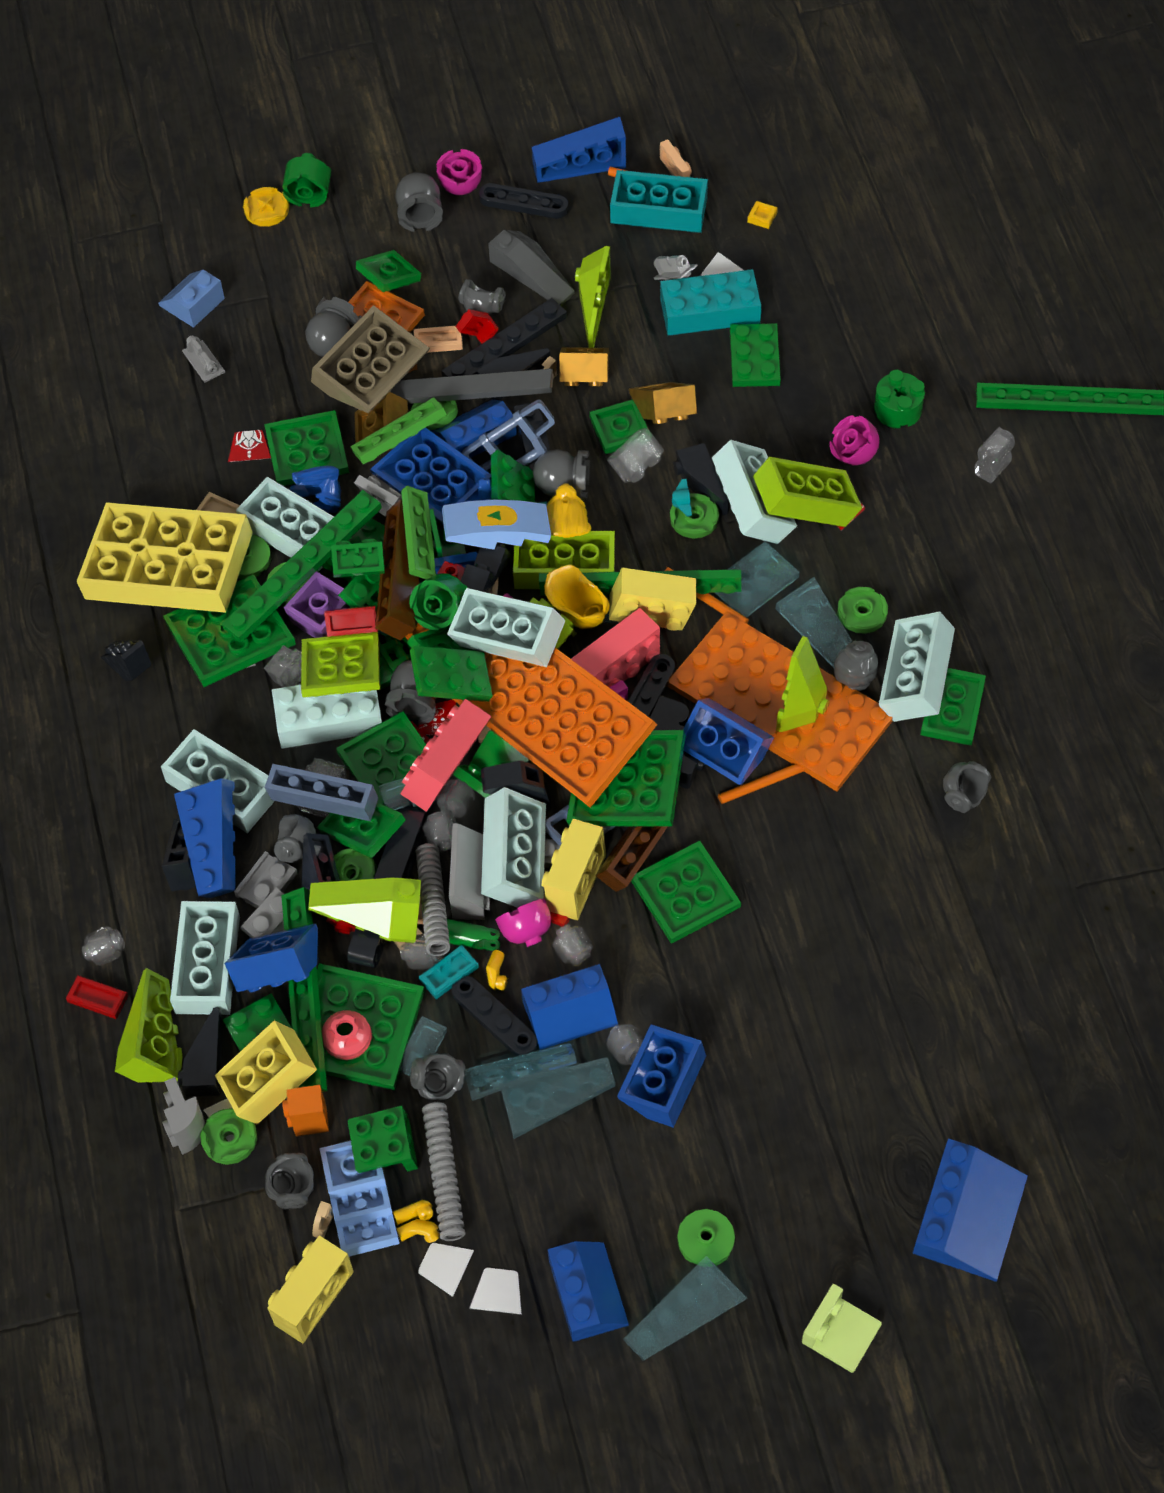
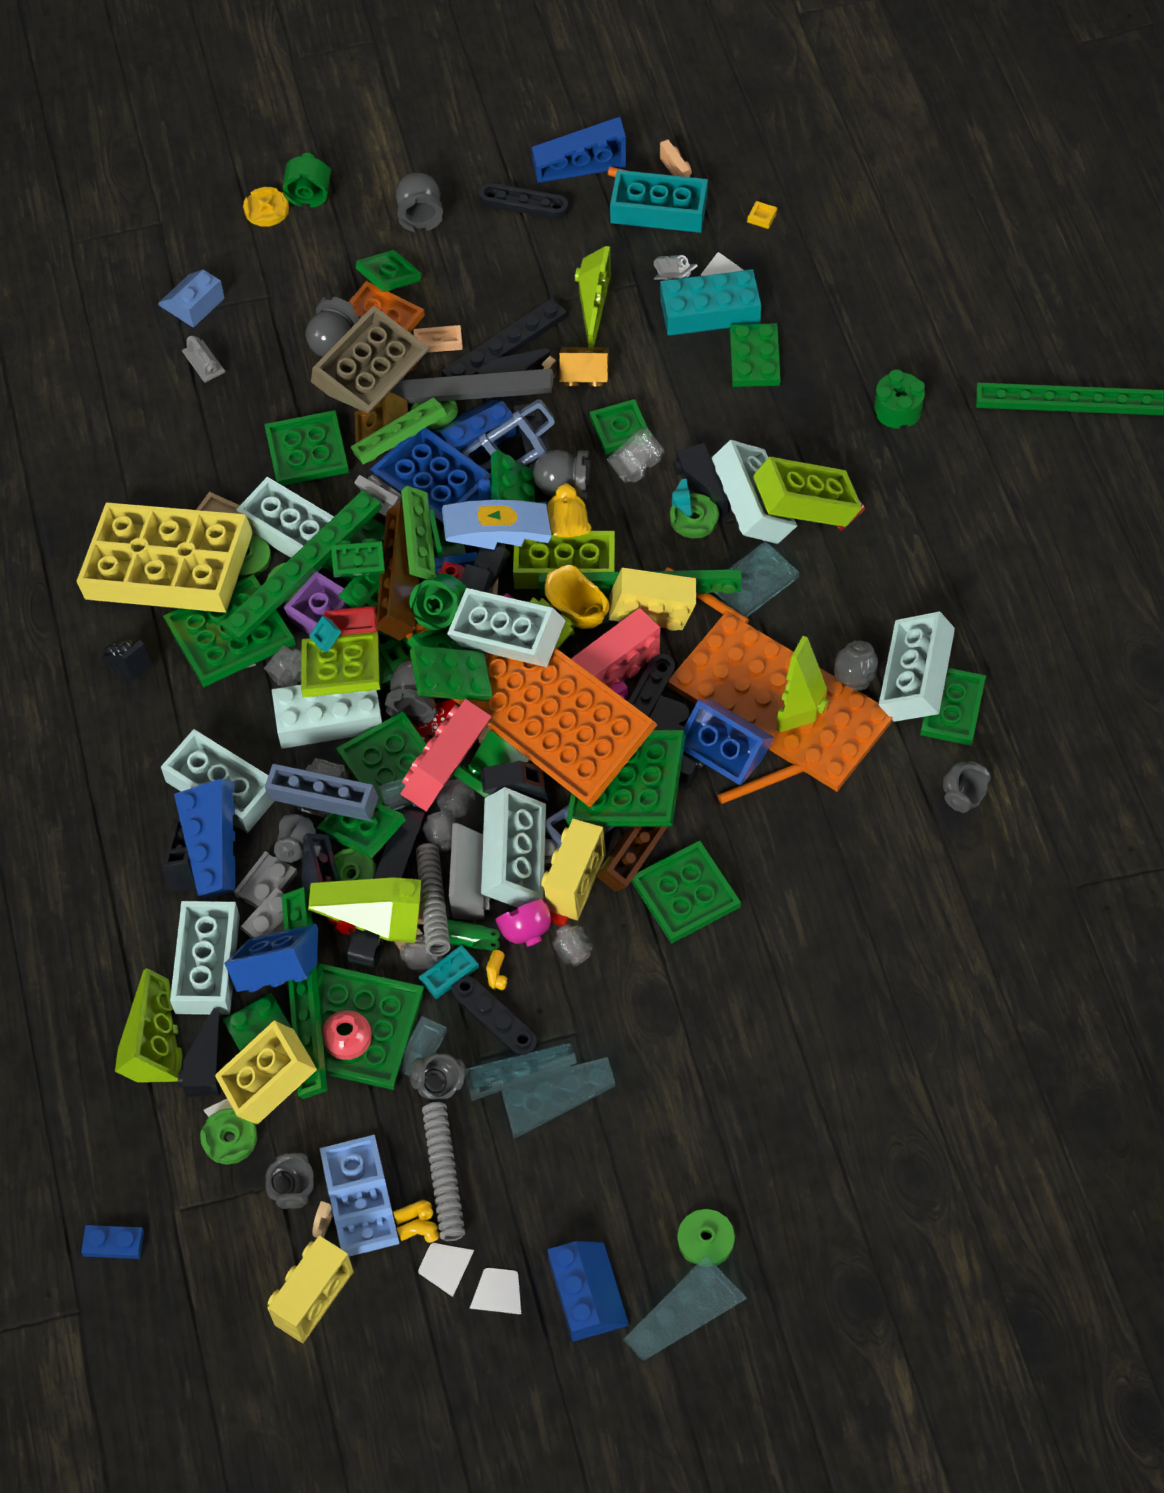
(97, 997): red tile -> none
(103, 945): clear head -> none
(112, 1242): none -> blue plate
(183, 1118): light grey brick -> none
(249, 446): red sticker -> none
(306, 1110): orange brick -> none
(321, 483): blue hair -> none
(325, 634): none -> teal plate
(382, 1140): green bracket -> none
(459, 171): dark pink cylinder -> none
(478, 325): red bracket -> none
(481, 300): dark grey hair -> none
(529, 264): dark grey wedge -> none
(569, 1006): blue slope -> none
(624, 1043): clear head -> none
(662, 1075): blue slope -> none
(665, 401): pearl gold slope -> none
(815, 619): clear light blue wing -> none
(840, 1330): yellowish green bracket -> none
(854, 441): dark pink cylinder -> none
(864, 600): bright green plate -> none
(970, 1211): blue slope -> none
(994, 455): clear brick -> none

